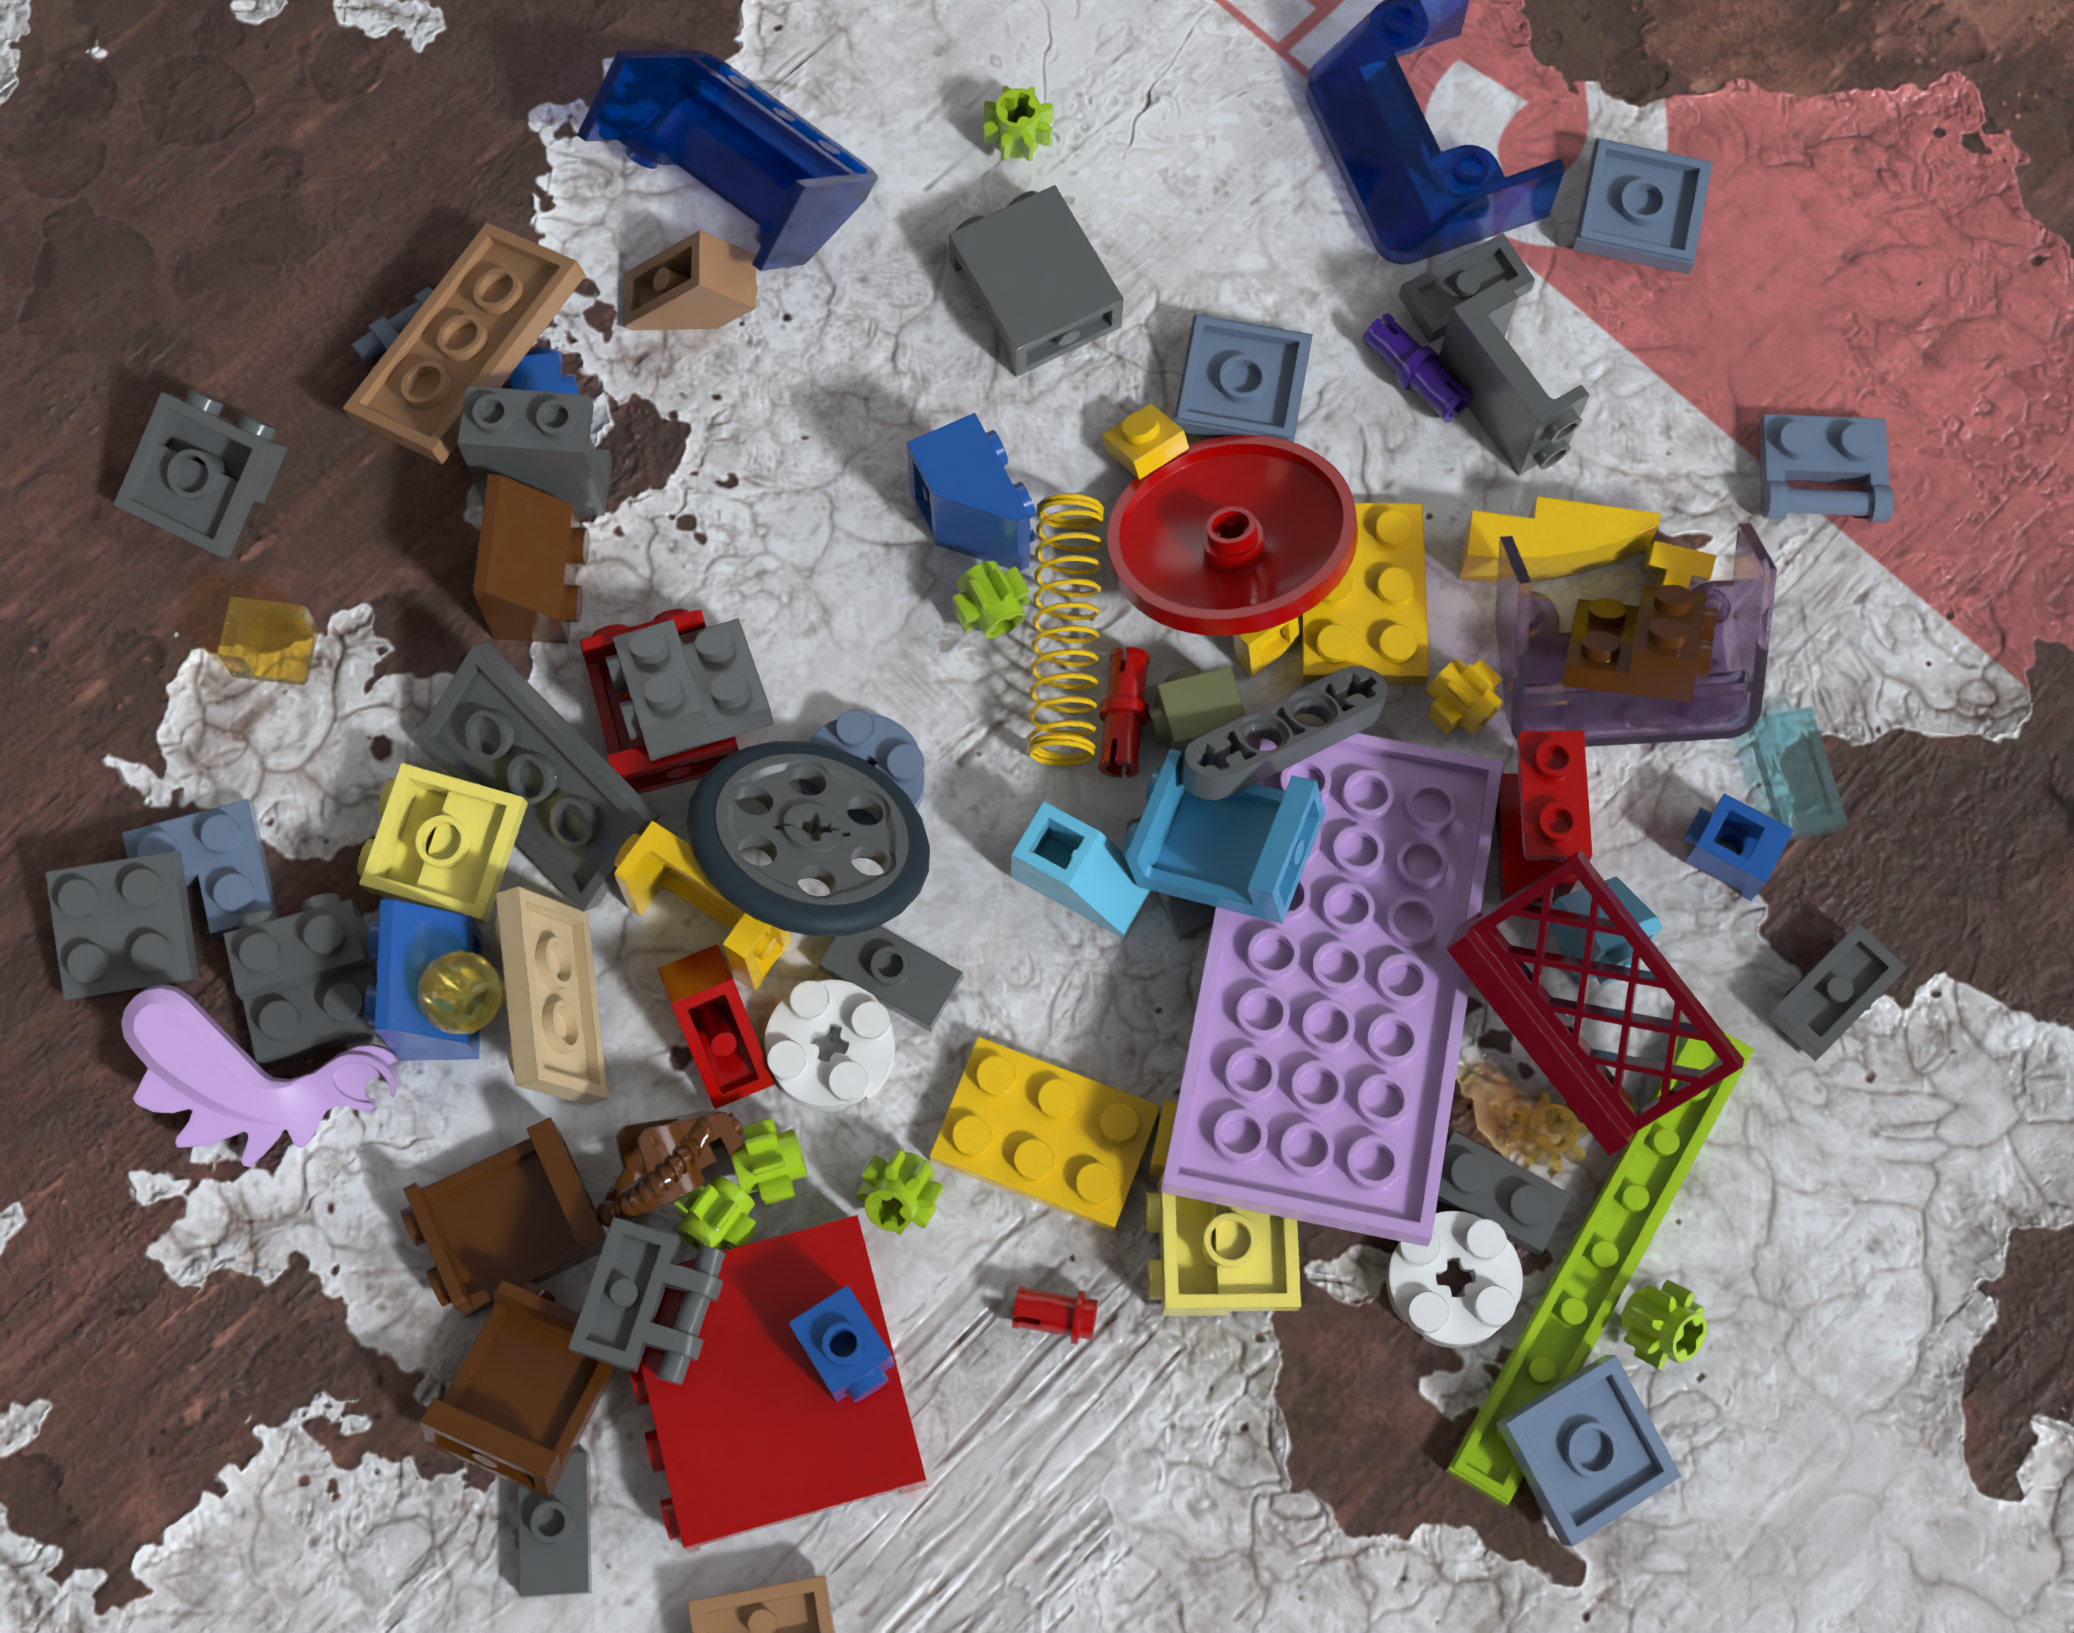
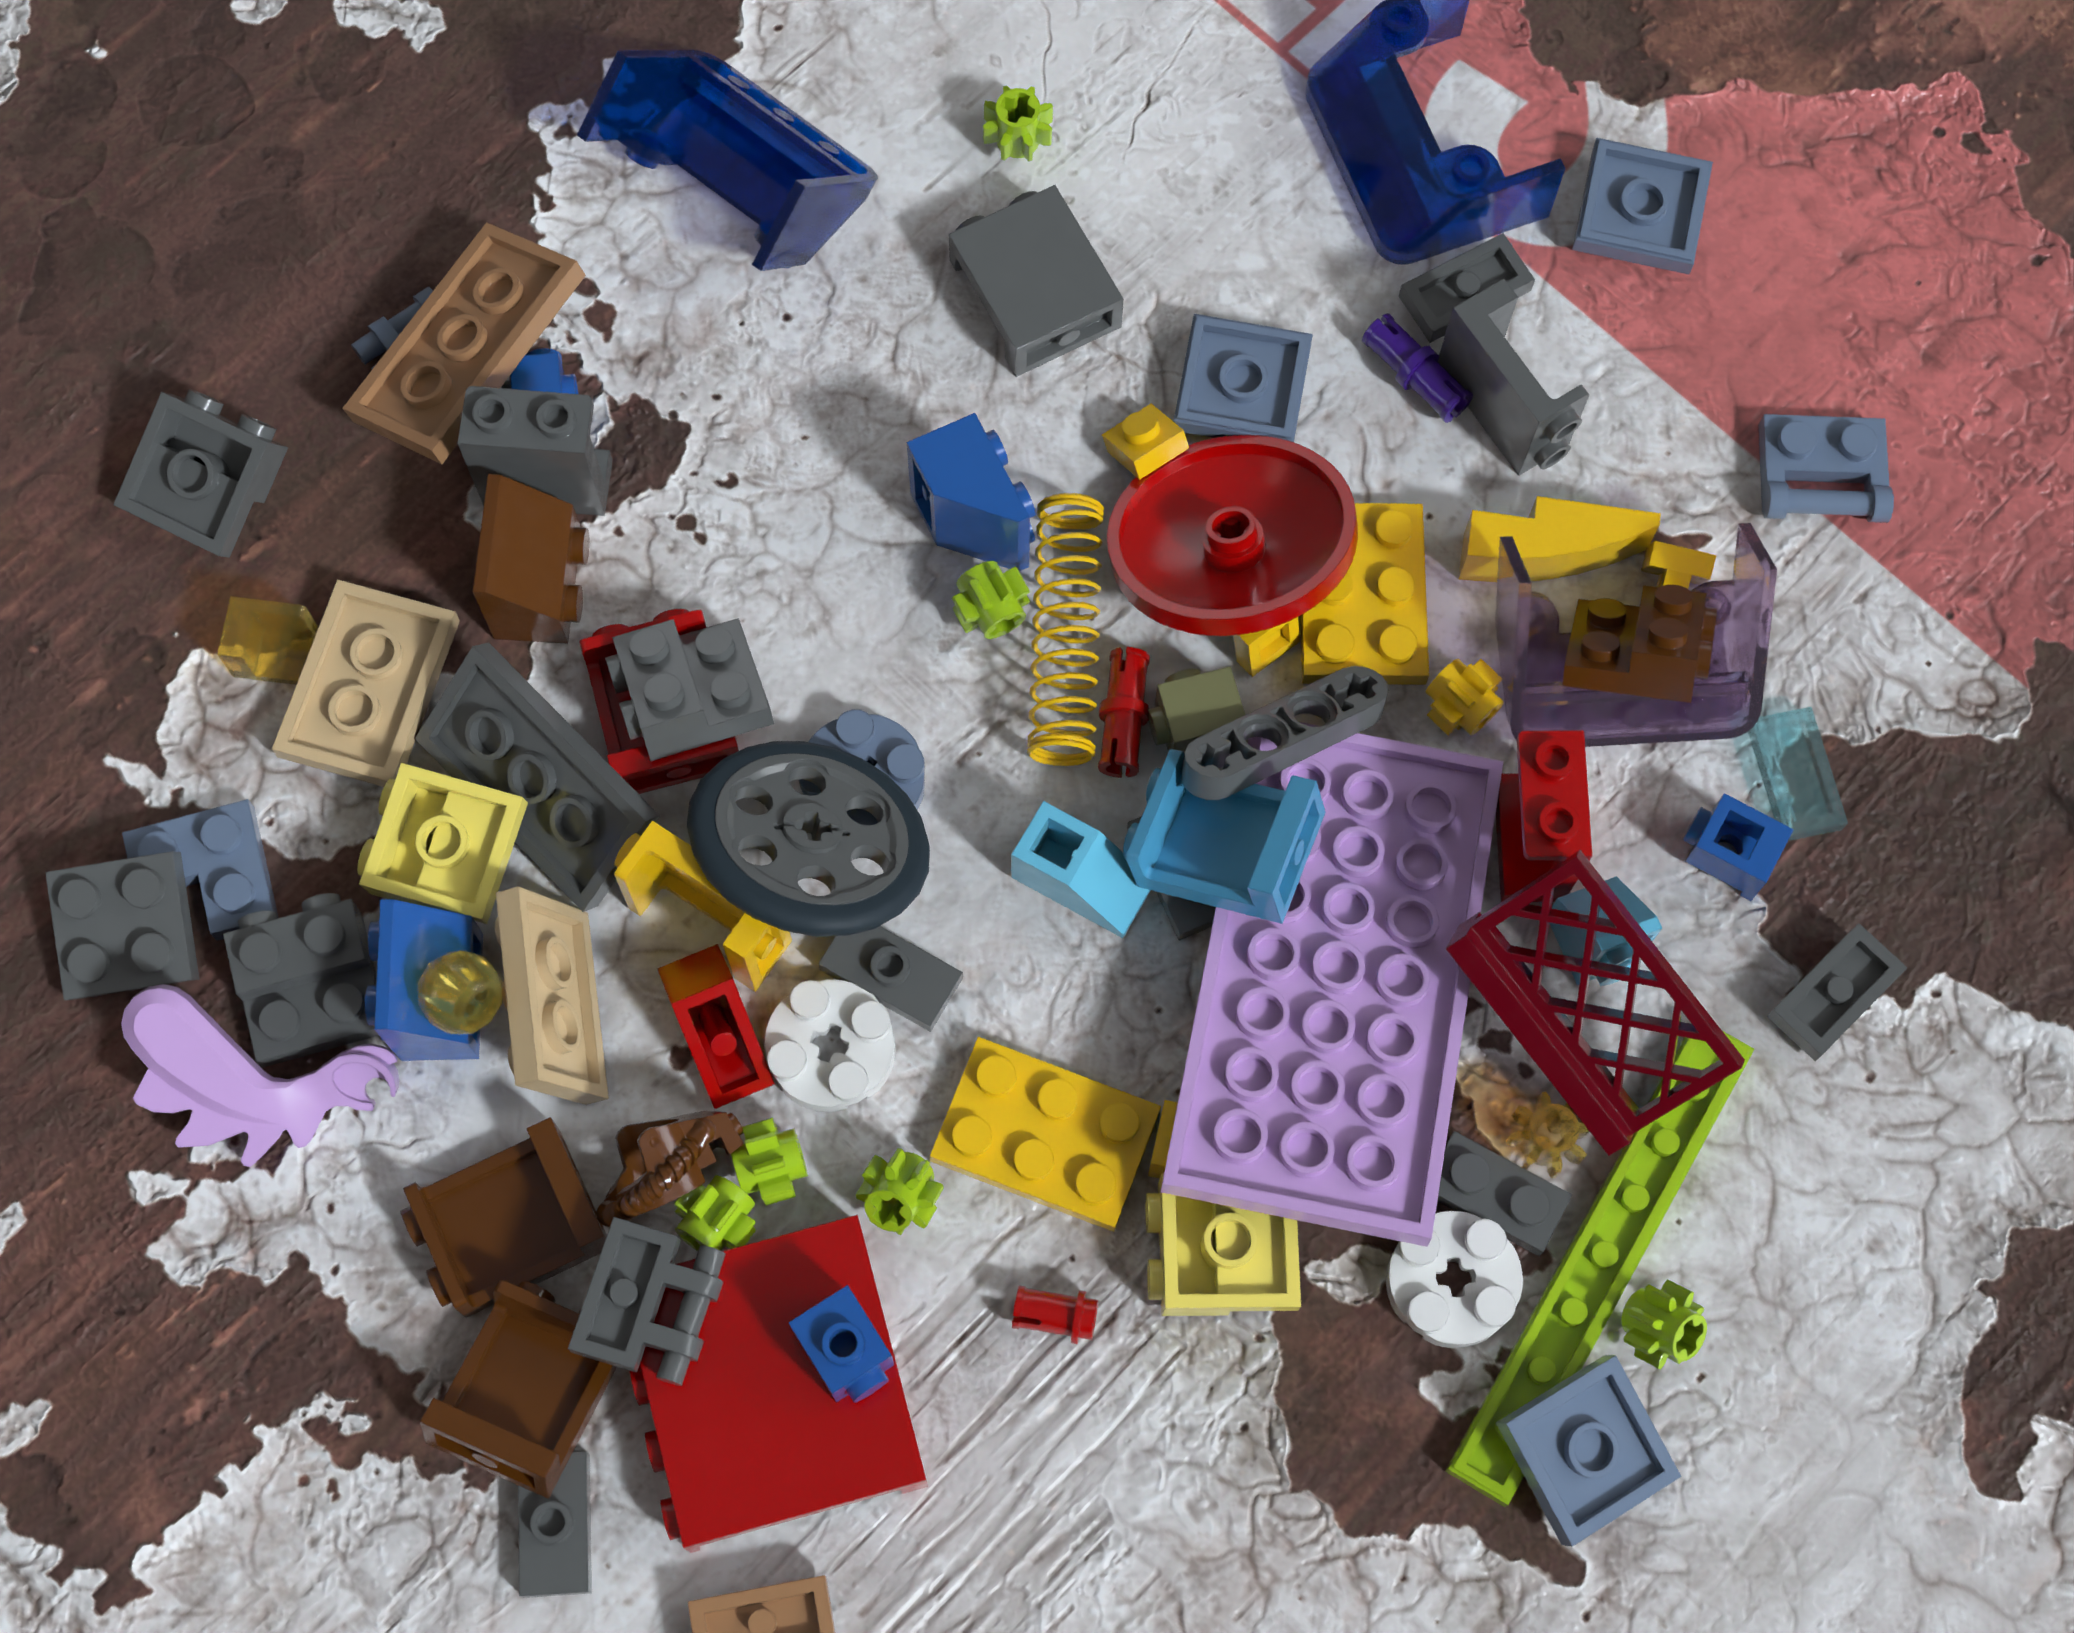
(366, 684): none -> tan plate
(690, 286): medium nougat slope -> none

